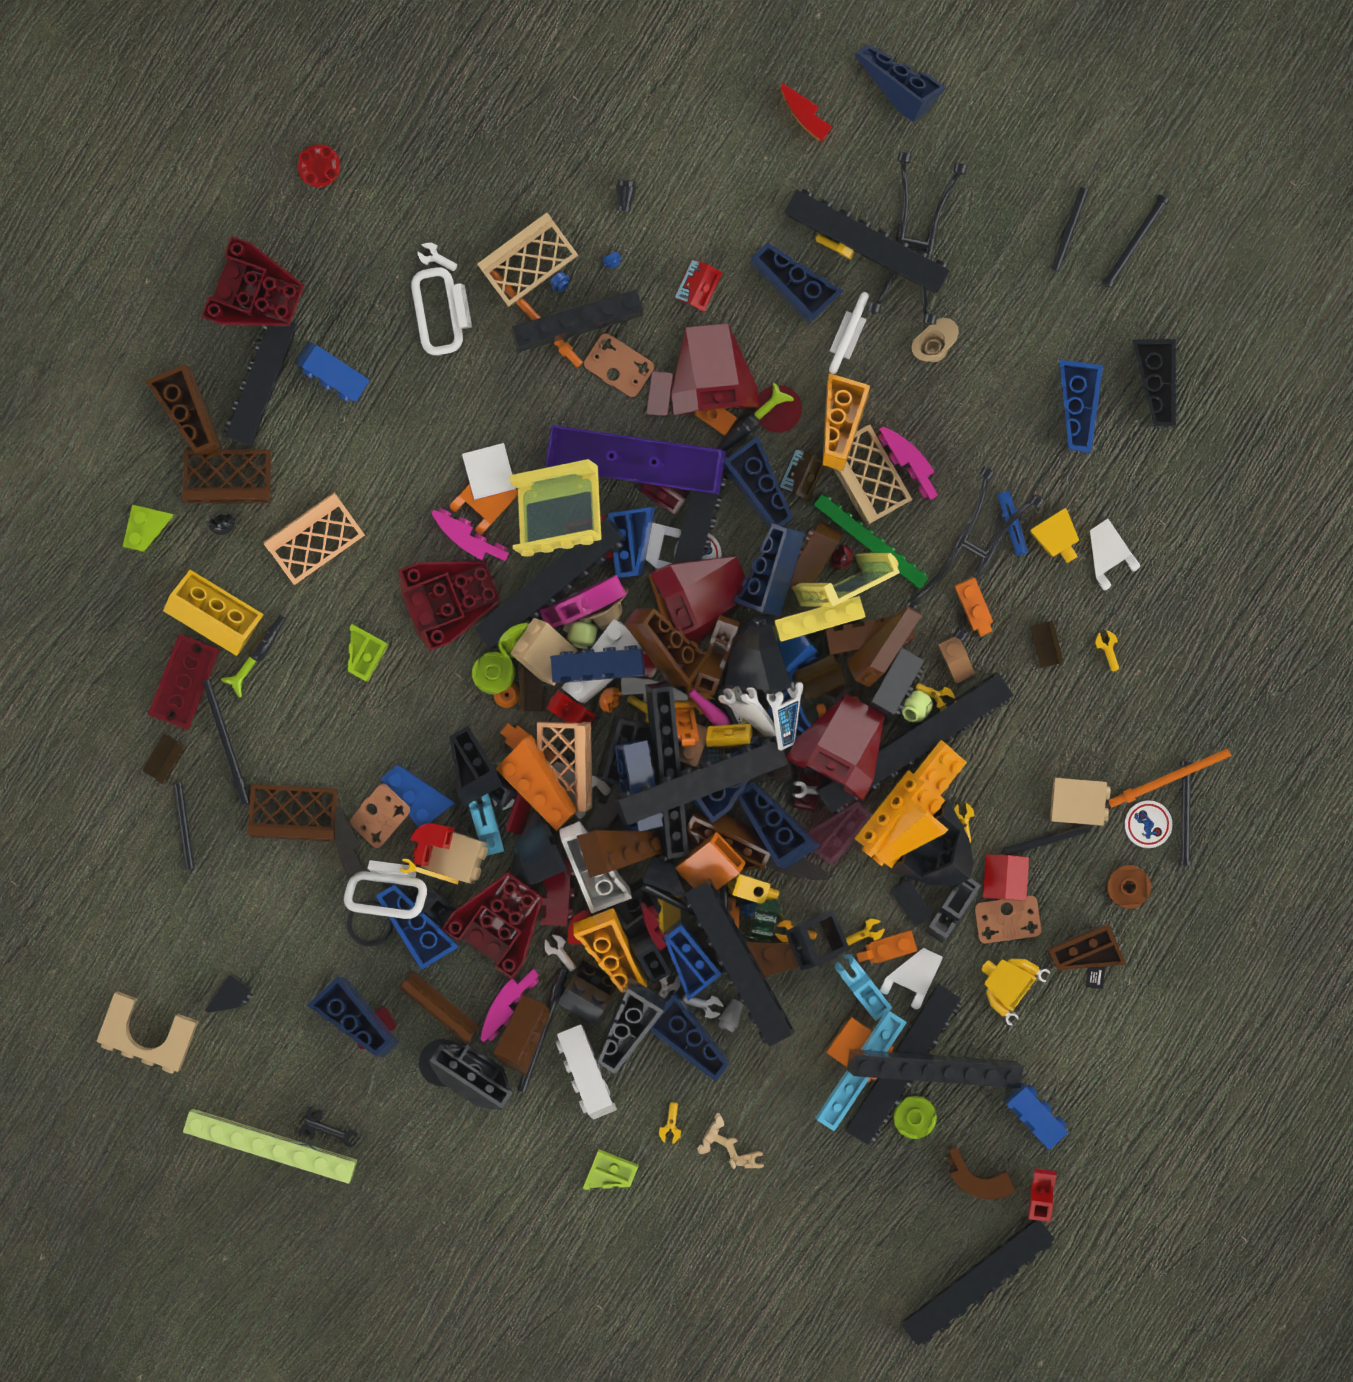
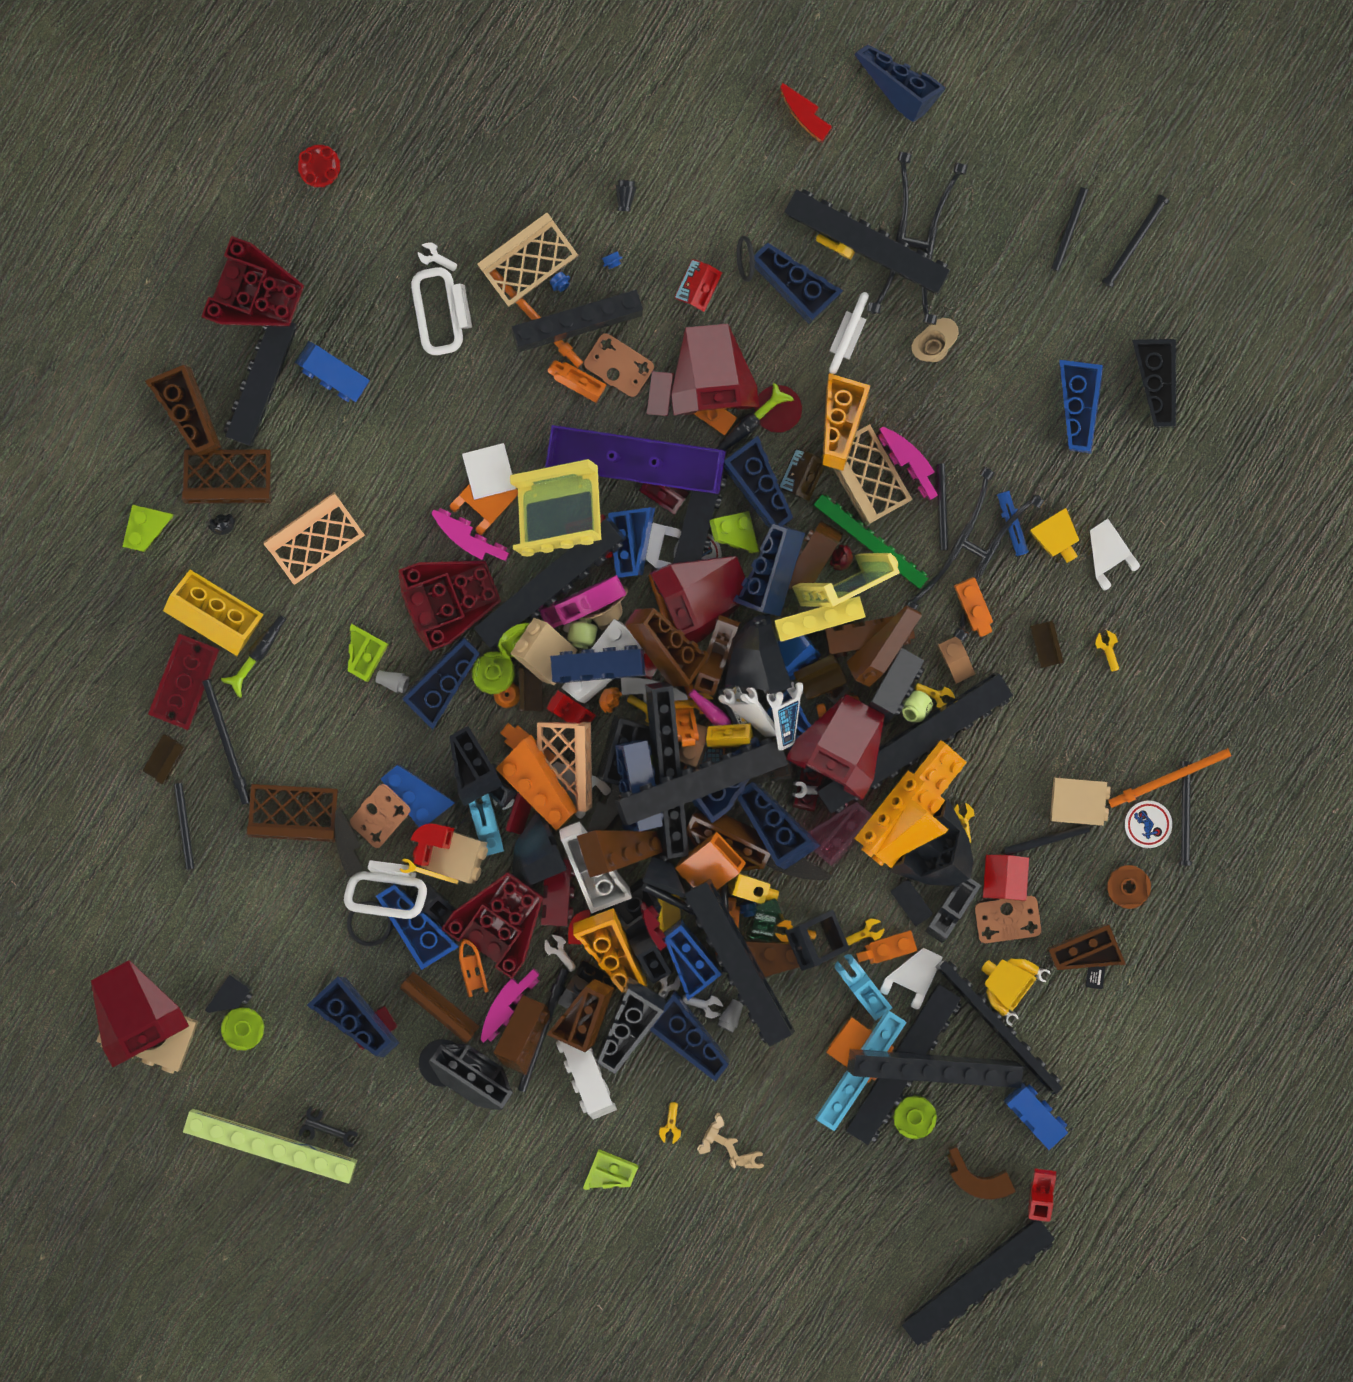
(133, 1013): none -> dark red wedge
(242, 1028): none -> lime tile
(394, 681): none -> light grey cone
(440, 683): none -> dark blue wedge
(469, 963): none -> orange piece
(577, 380): none -> orange hinge
(584, 1017): none -> reddish brown wedge
(735, 531): none -> lime wing
(751, 256): none -> black tyre
(942, 506): none -> black bar
(993, 1019): none -> black plate

